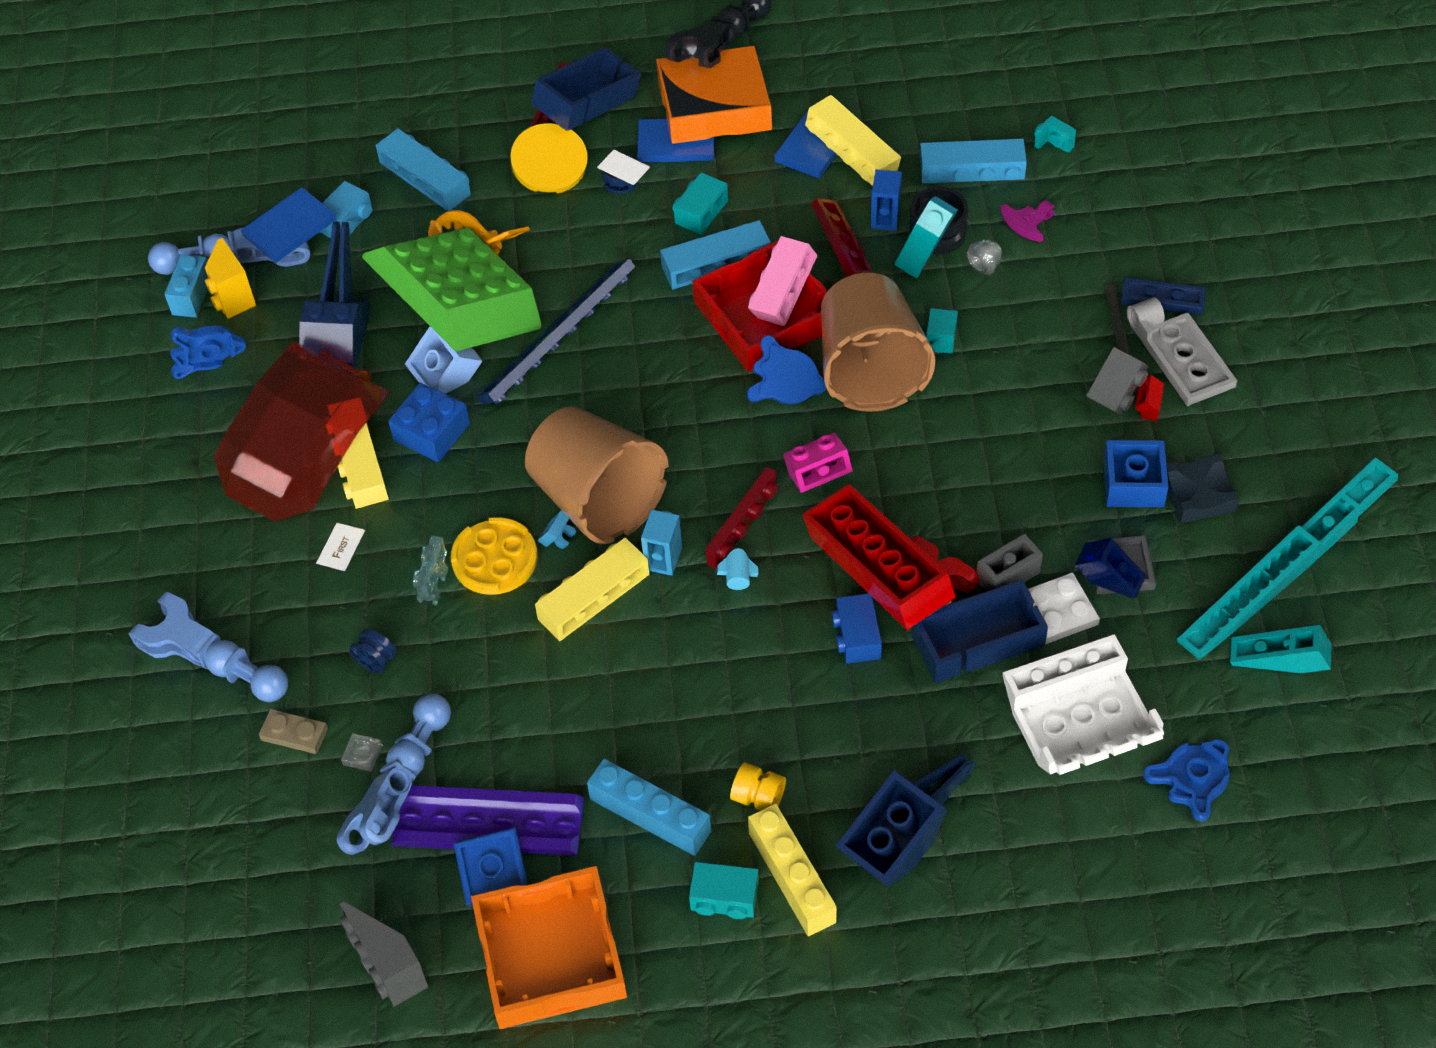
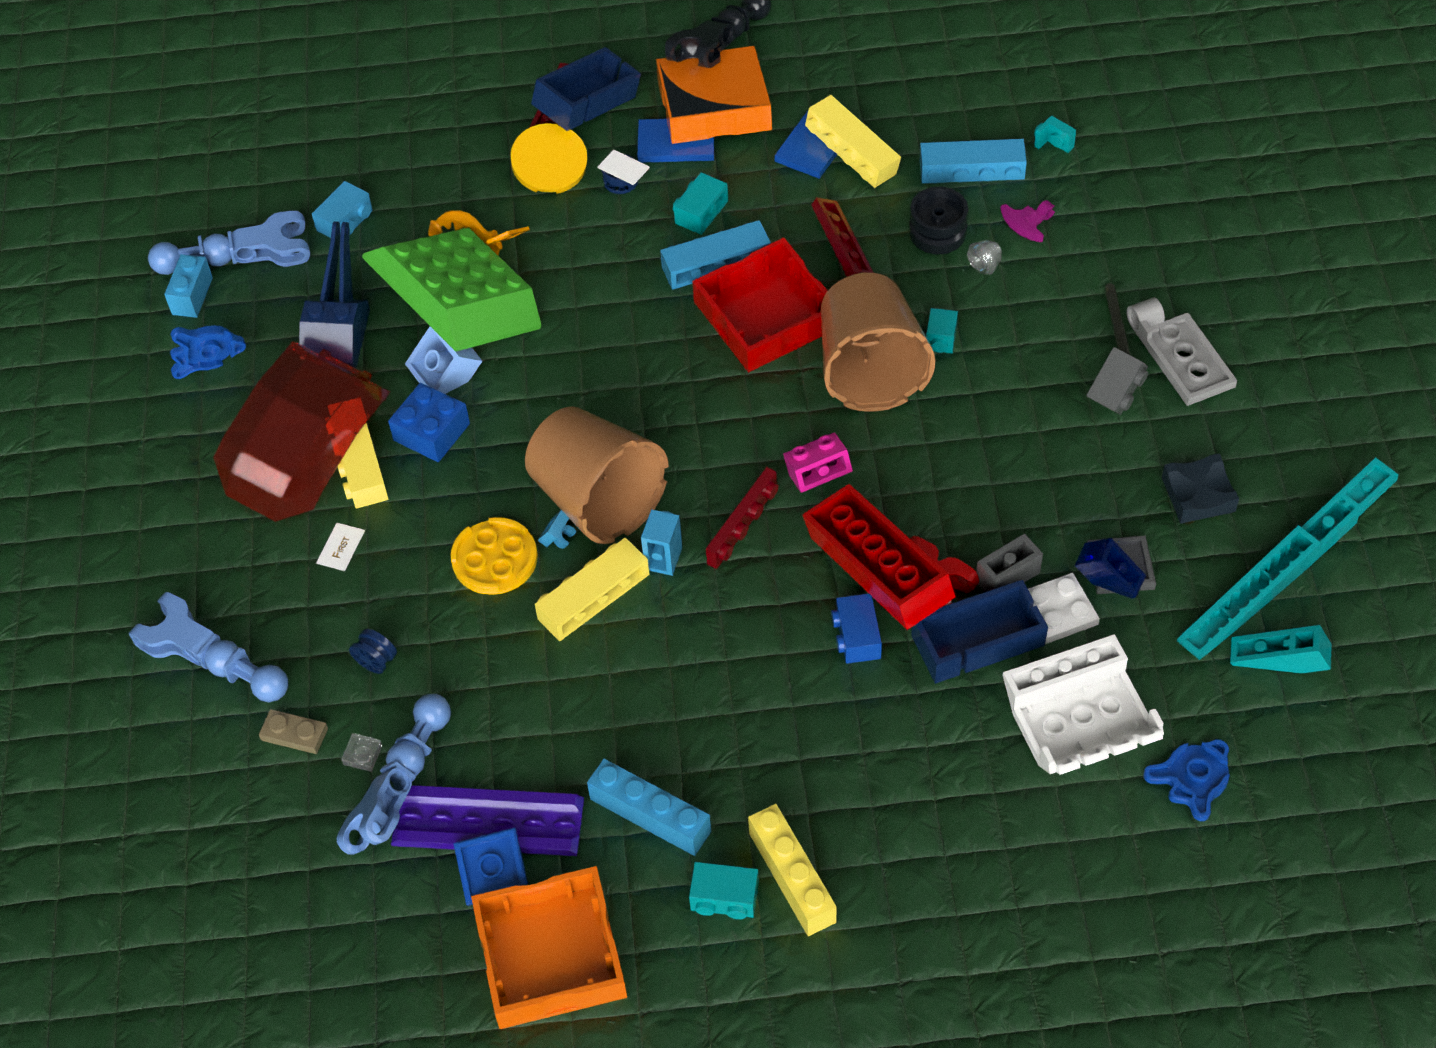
(228, 281): yellow slope -> none
(288, 225): blue tile -> none
(384, 955): dark grey slope -> none
(423, 169): dark azure brick -> none
(431, 568): clear light blue plate -> none
(550, 338): dark blue plate -> none
(737, 569): medium azure piece -> none
(757, 788): yellow wheel -> none
(782, 281): bright pink brick -> none
(785, 374): blue tile -> none
(886, 200): blue brick -> none
(902, 821): dark blue slope -> none
(925, 236): teal slope -> none
(1135, 473): blue brick -> none
(1149, 398): red piece -> none
(1170, 295): dark blue plate -> none

